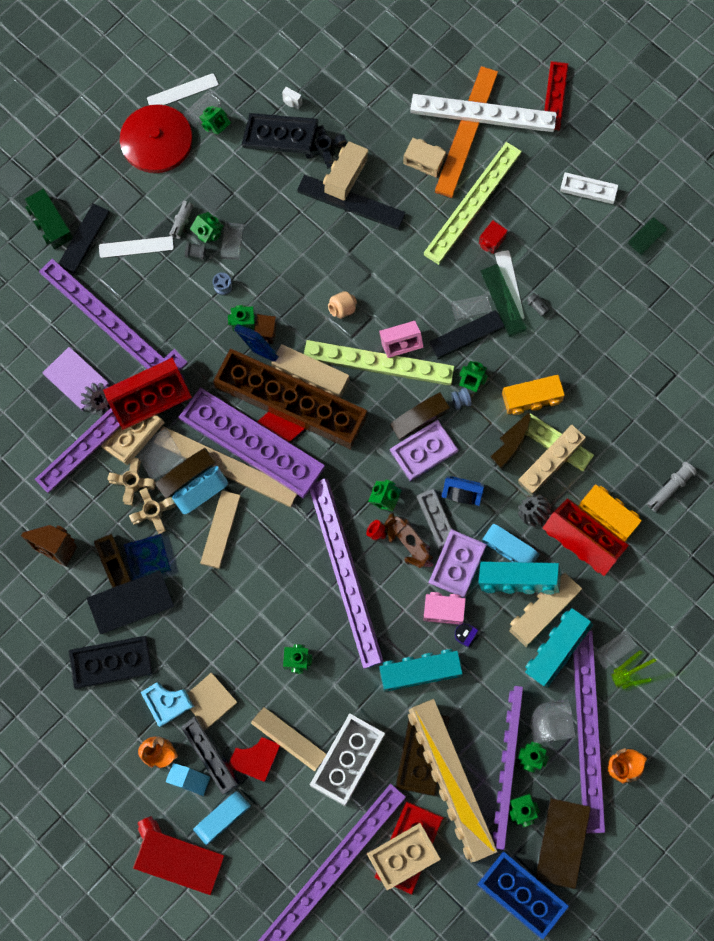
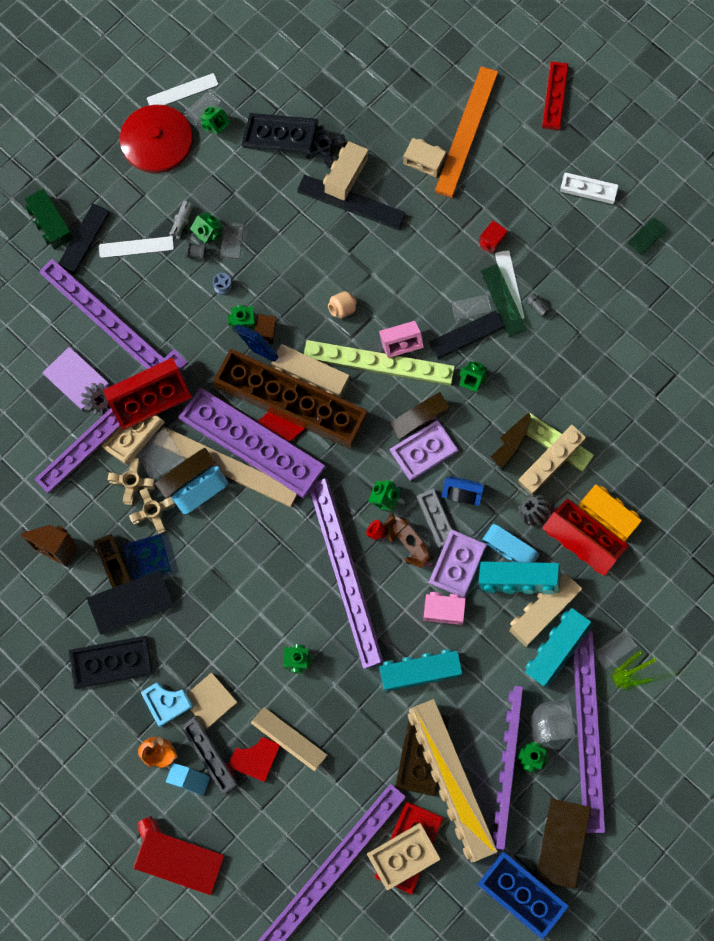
(220, 529): tan tile -> none
(221, 817): medium azure beam -> none
(292, 98): white plate -> none
(347, 760): white brick -> none
(461, 398): sand blue wheel -> none
(465, 634): tile -> none
(472, 203): yellowish green plate -> none
(483, 113): white plate -> none
(526, 803): green brick -> none
(533, 395): light orange brick -> none
(626, 765): orange hair -> none
(677, 480): light grey pin -> none

